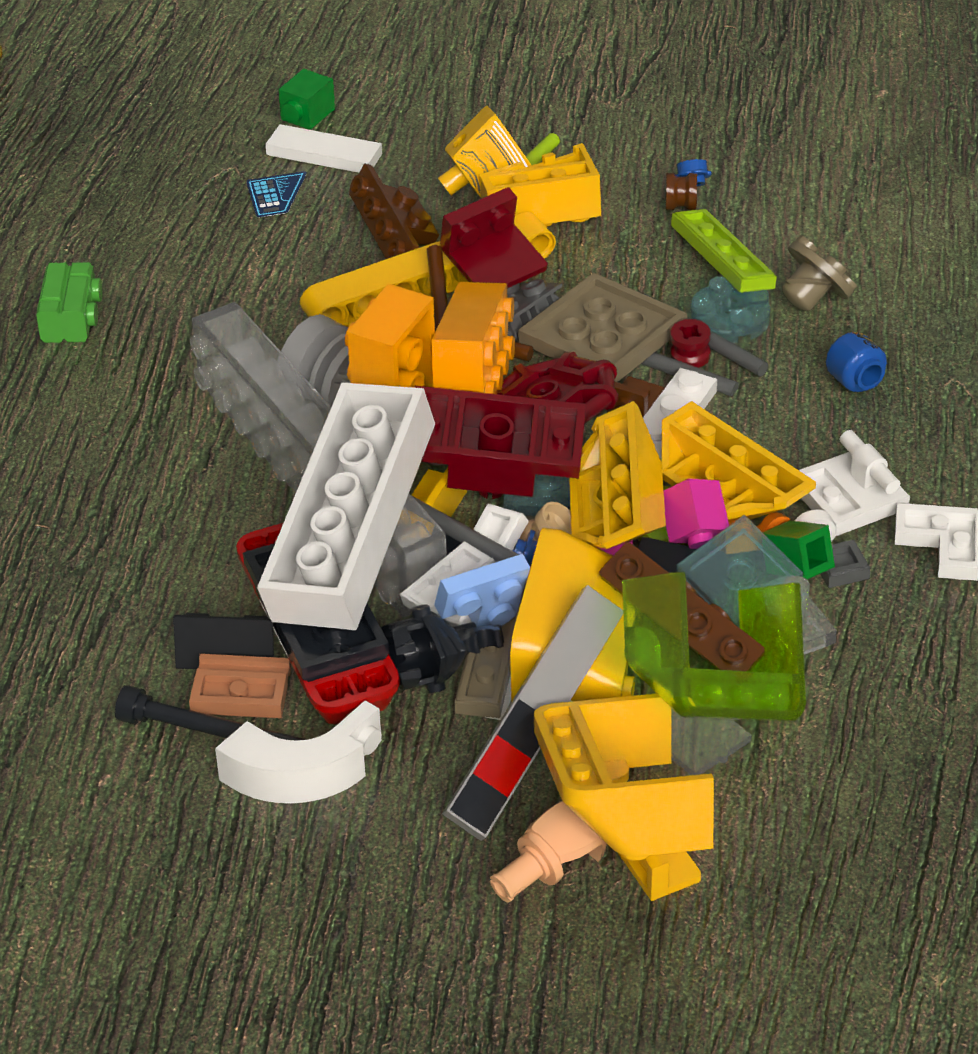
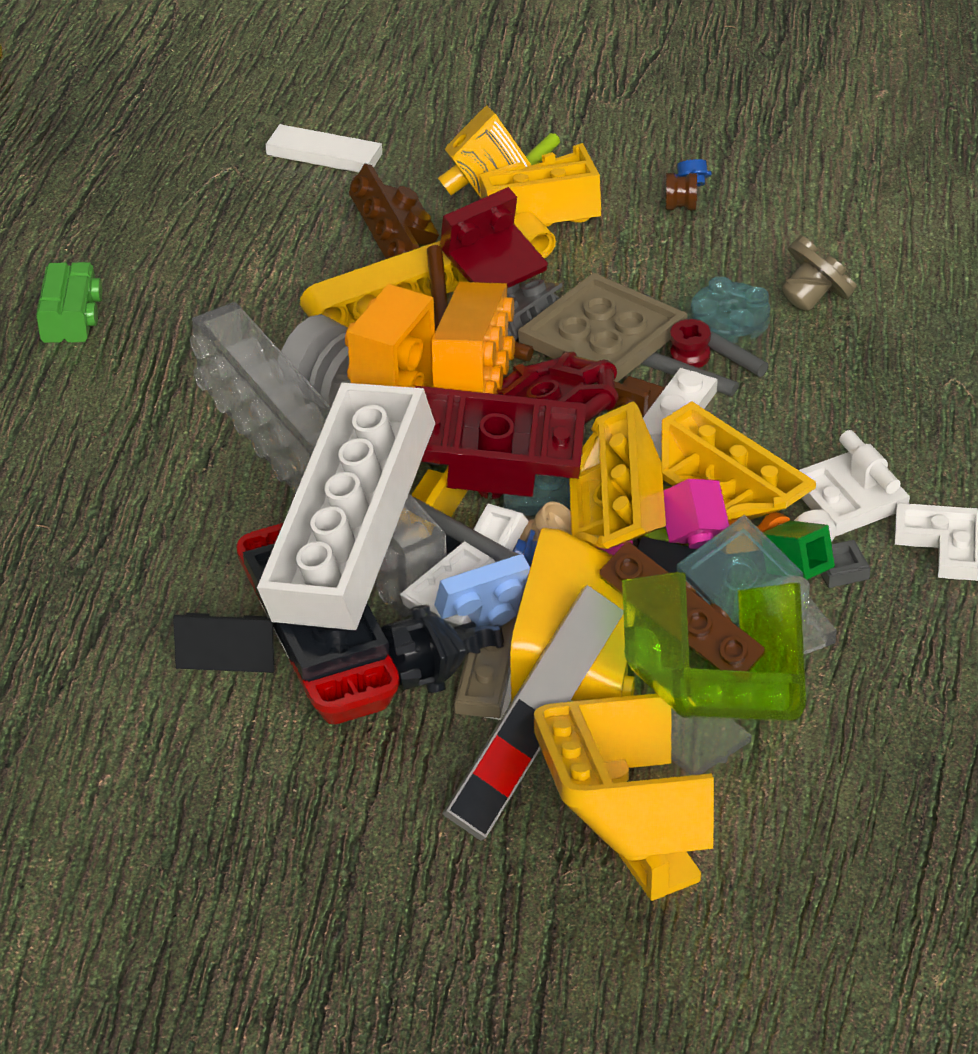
(136, 706): black piece -> none
(240, 685): nougat plate -> none
(274, 193): dark blue sticker -> none
(299, 769): white arch -> none
(306, 99): green brick -> none
(546, 844): light nougat piece -> none
(723, 250): lime tile -> none
(856, 362): blue head -> none

